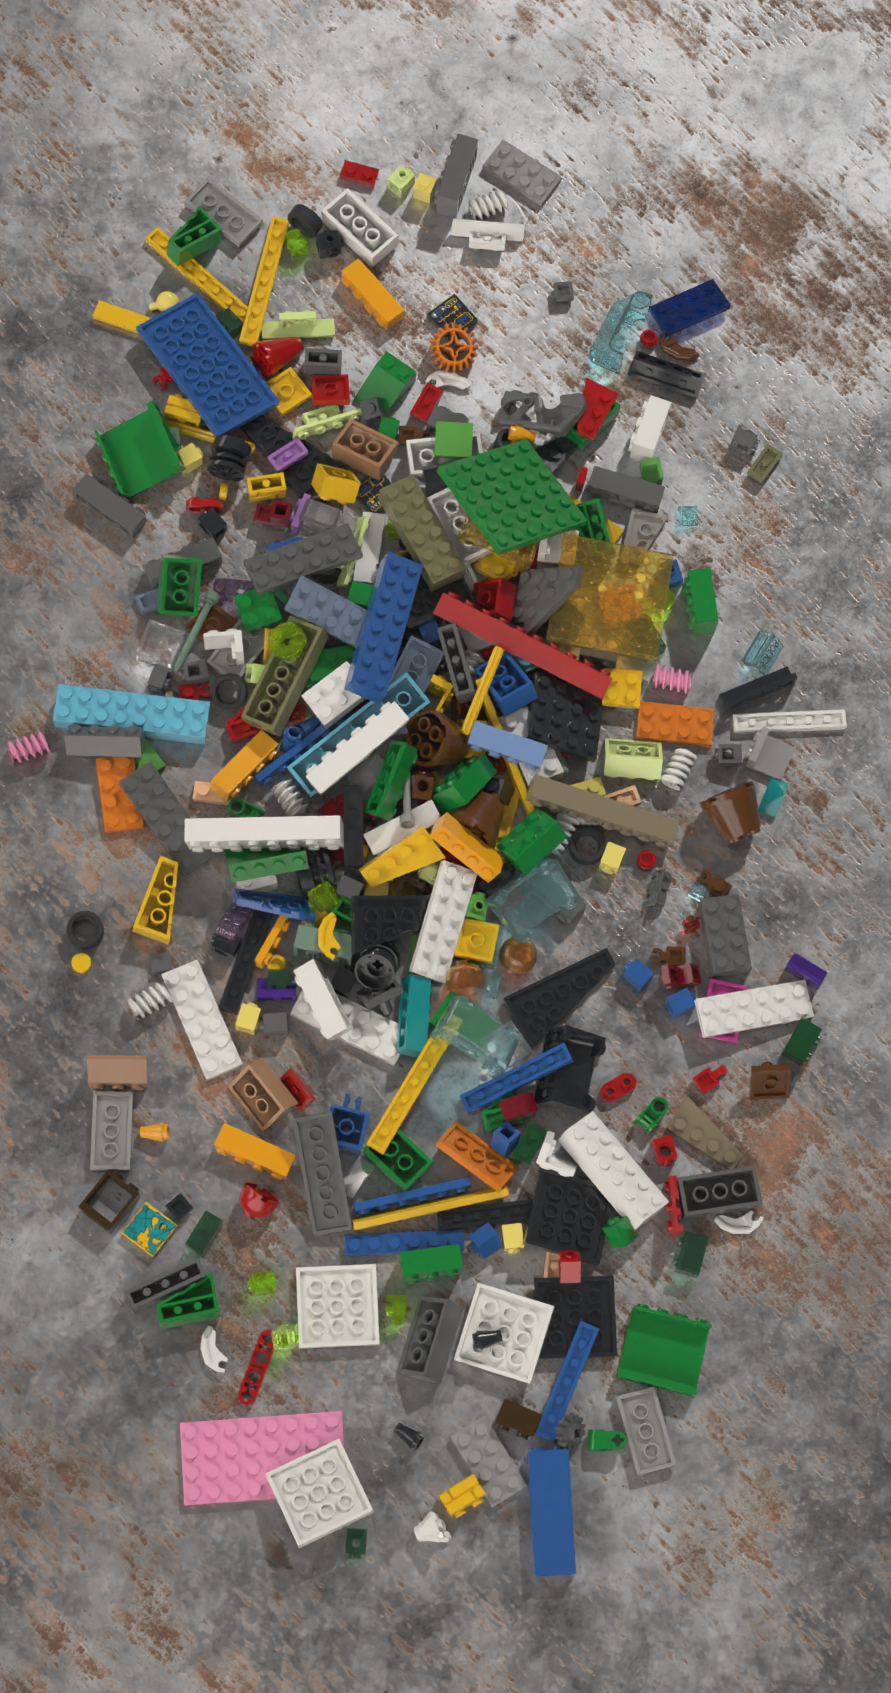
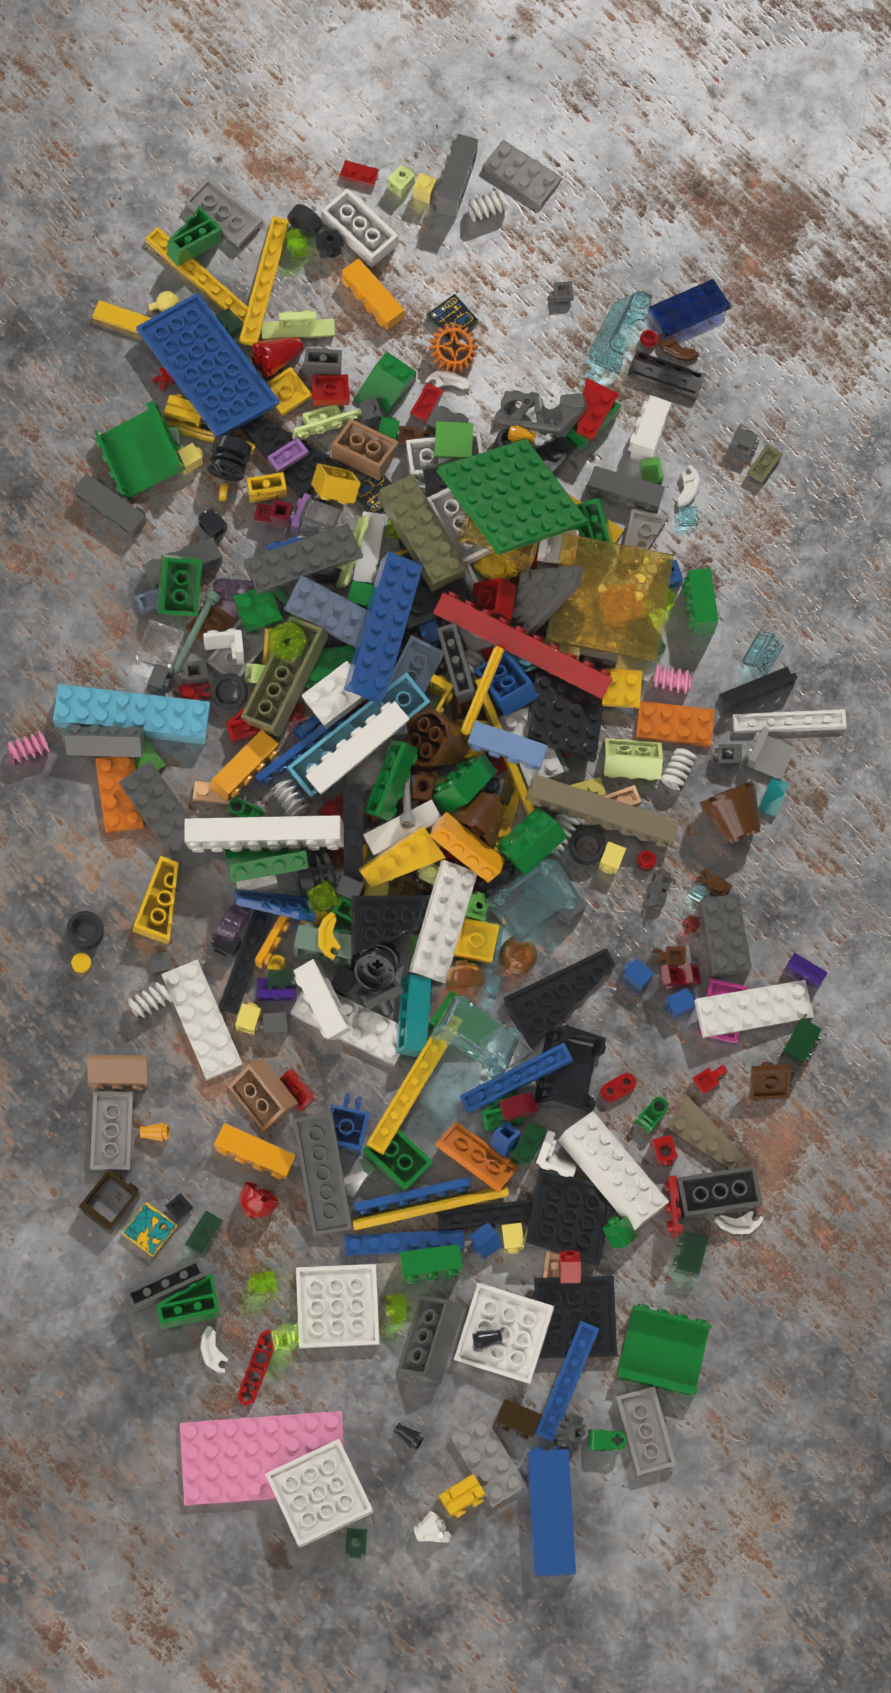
(198, 505): red plate -> none
(290, 738): blue cone -> none
(487, 234): white bracket -> none
(581, 479): red tile -> none
(691, 485): none -> white piece

